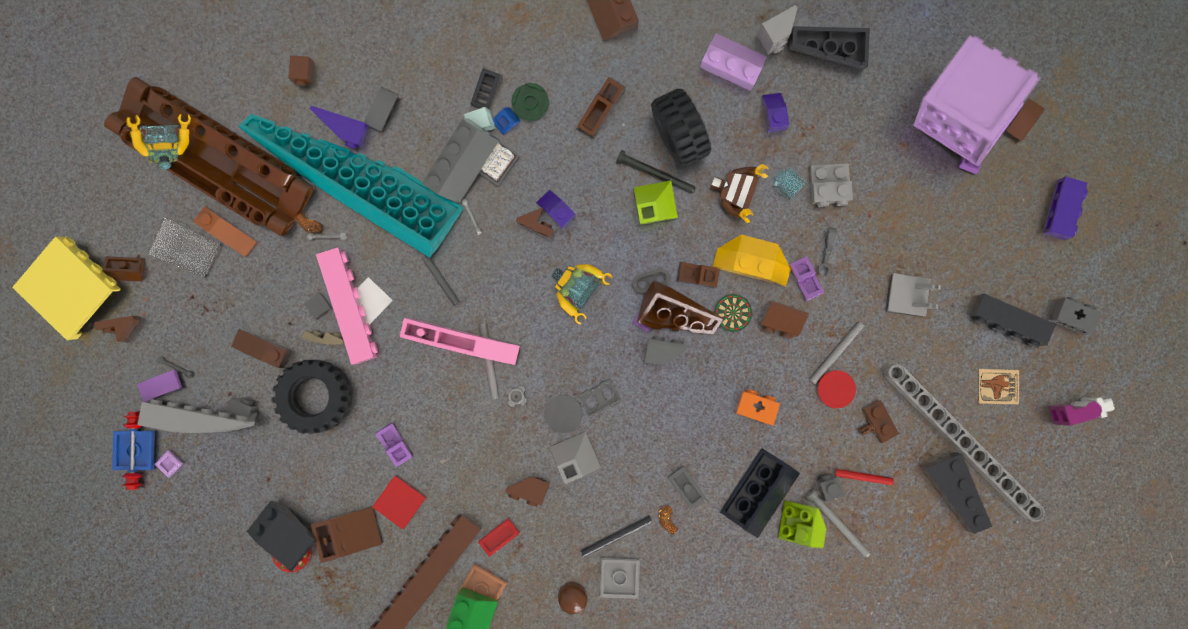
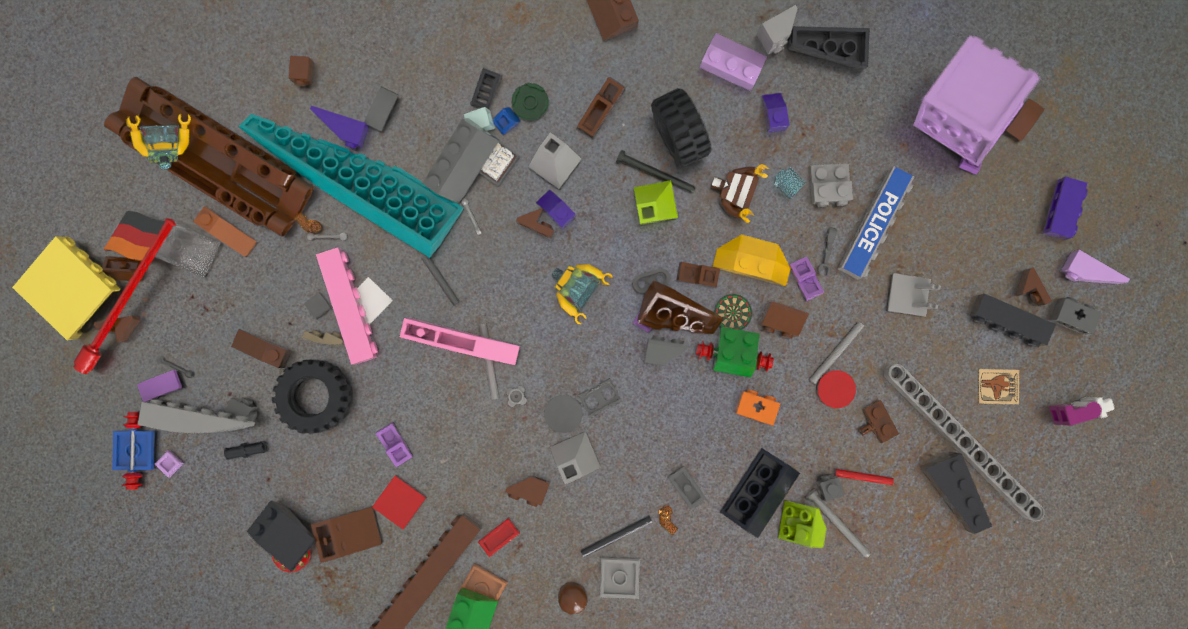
(136, 239): none -> flag
(244, 450): none -> black pin
(554, 161): none -> light grey slope
(736, 352): none -> green brick
(876, 222): none -> brick
(1031, 282): none -> reddish brown slope
(1088, 269): none -> lavender slope

